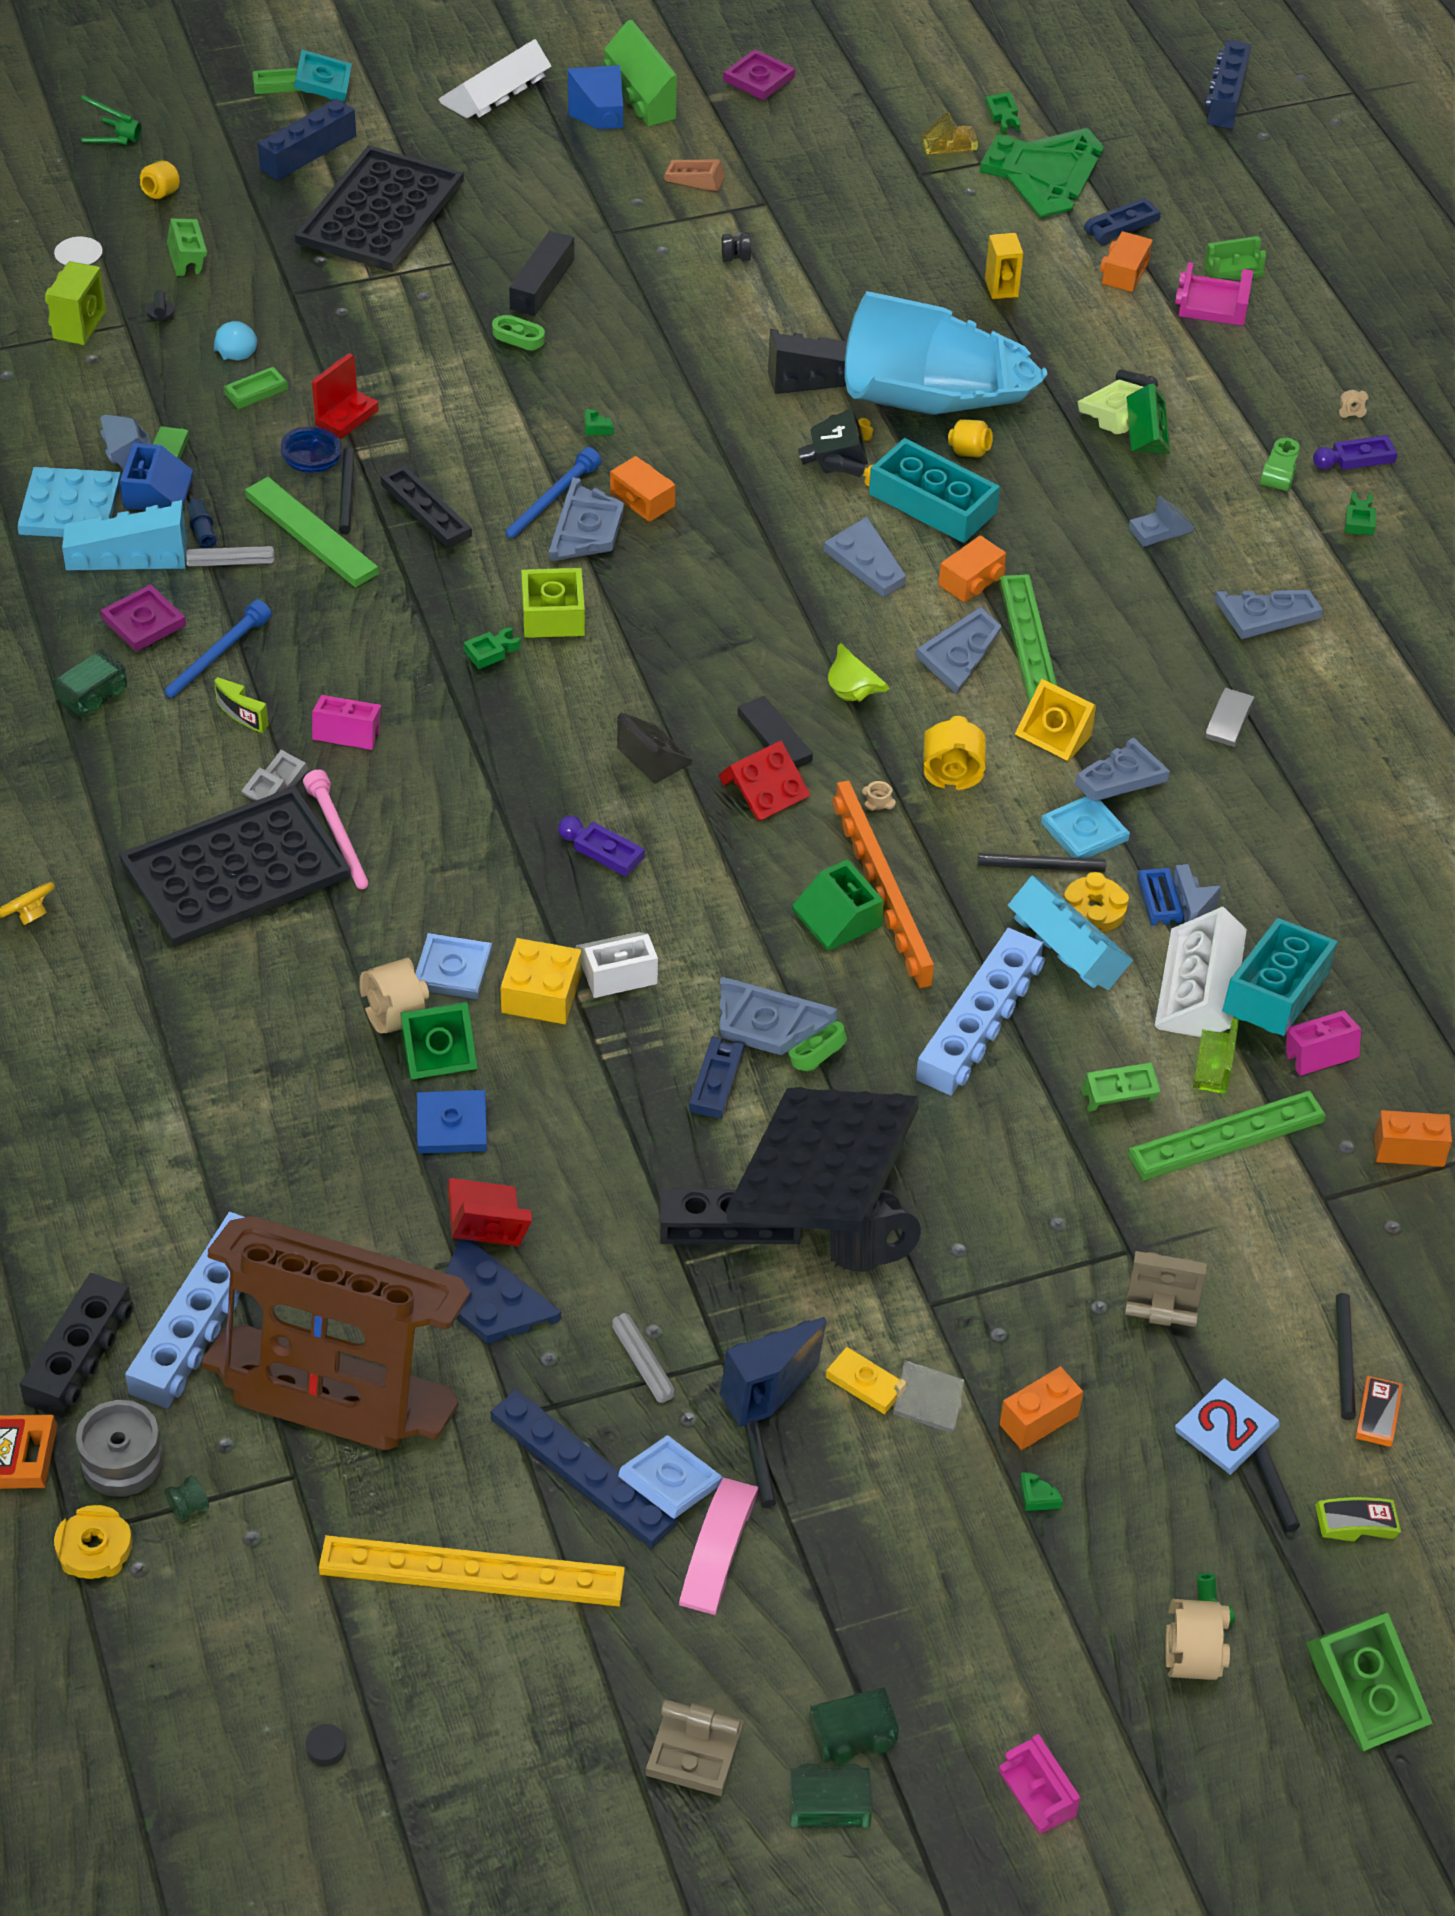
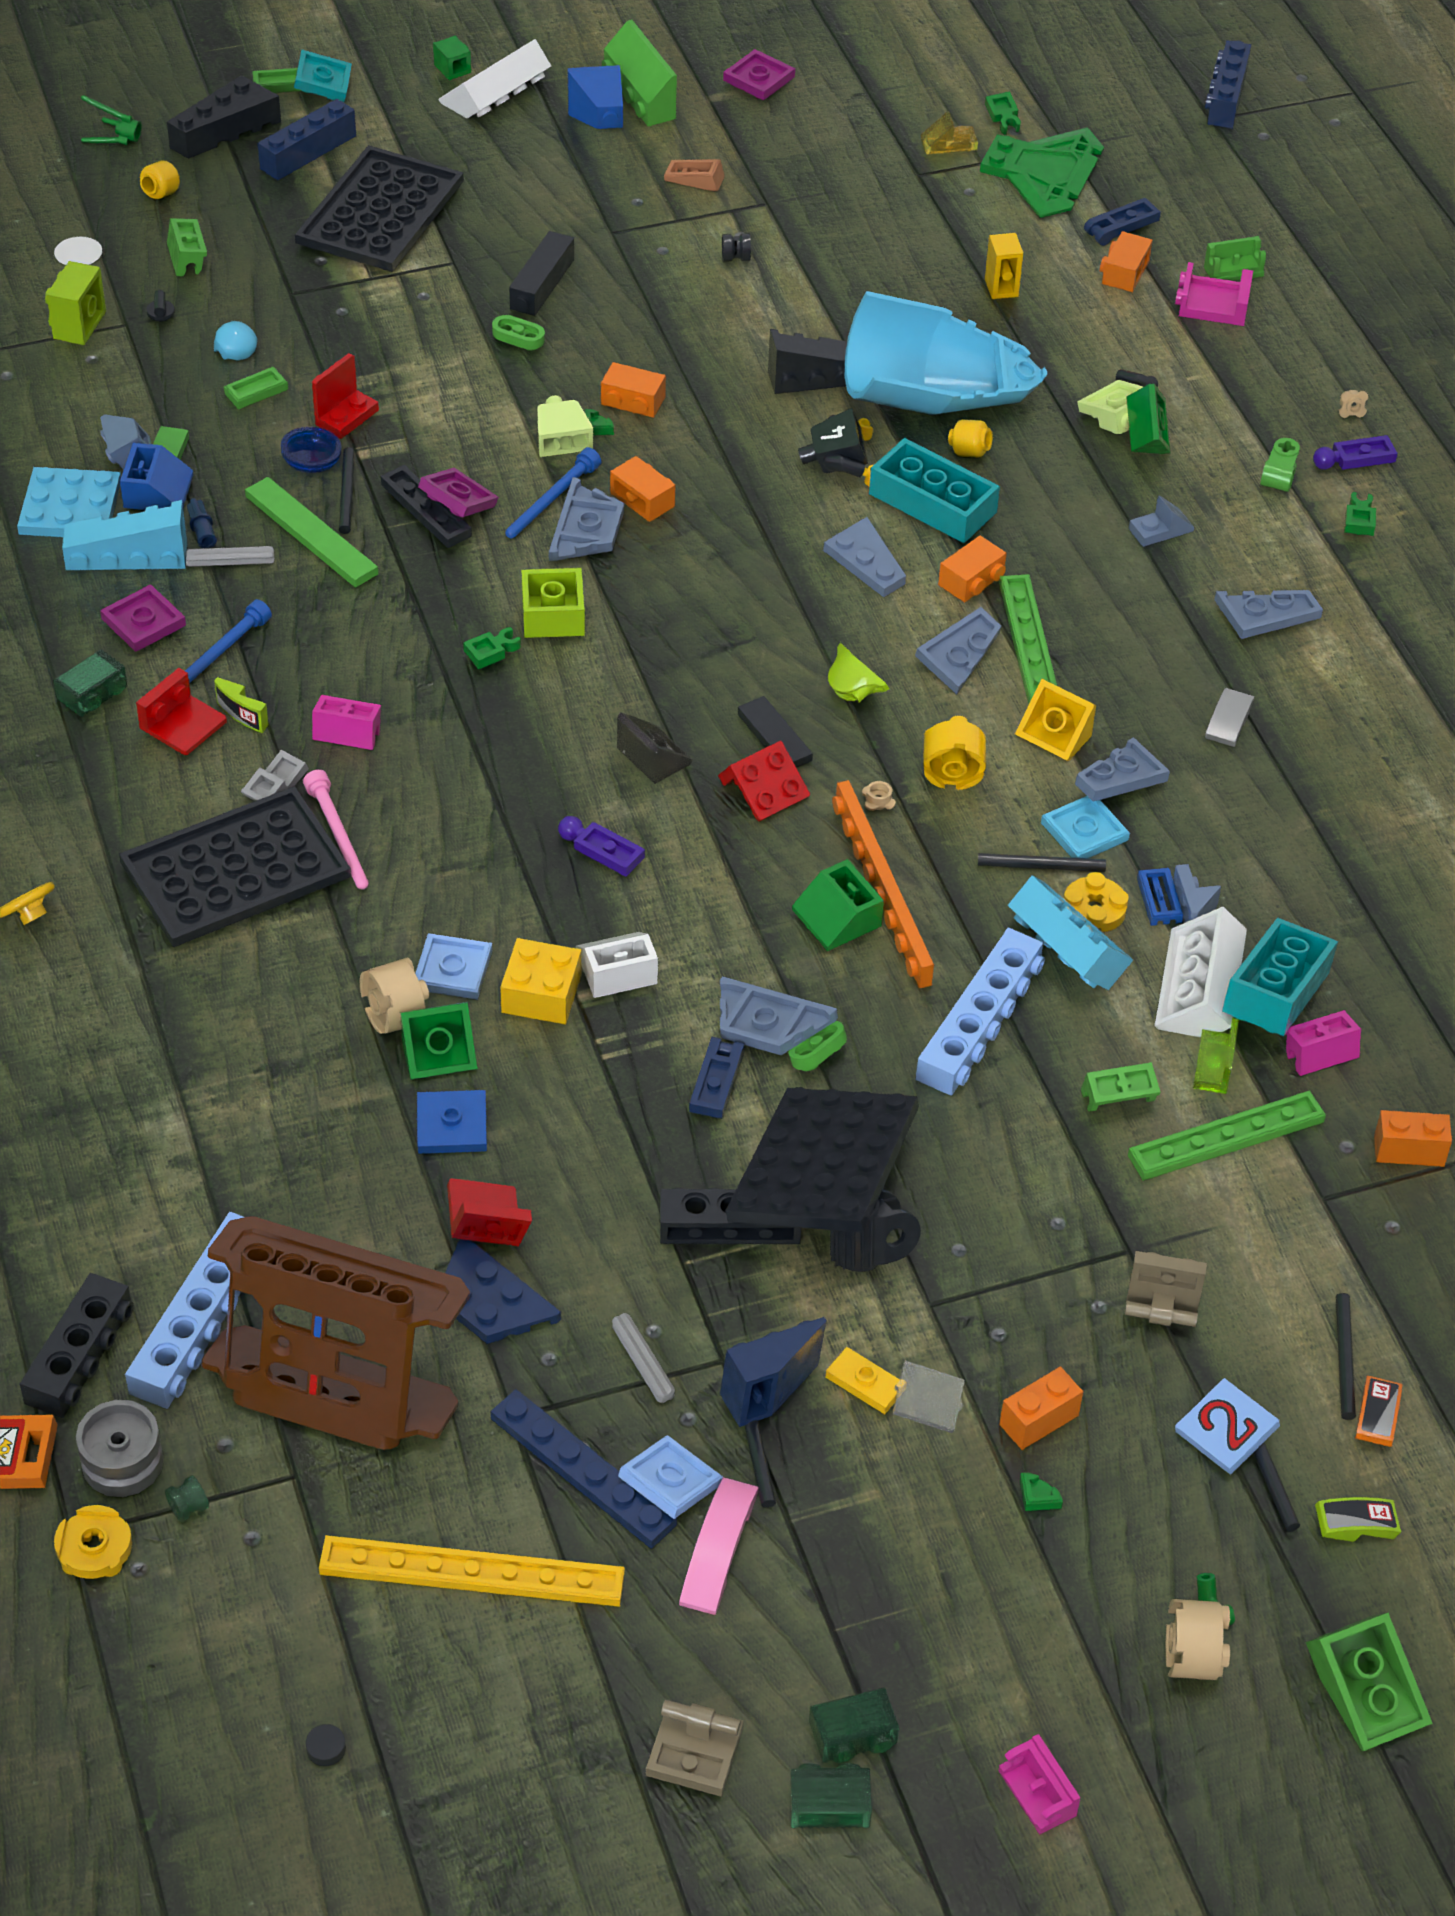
(177, 716): none -> red bracket
(222, 117): none -> black wedge
(452, 57): none -> green brick
(457, 492): none -> magenta plate
(562, 427): none -> yellowish green torso
(633, 389): none -> orange brick

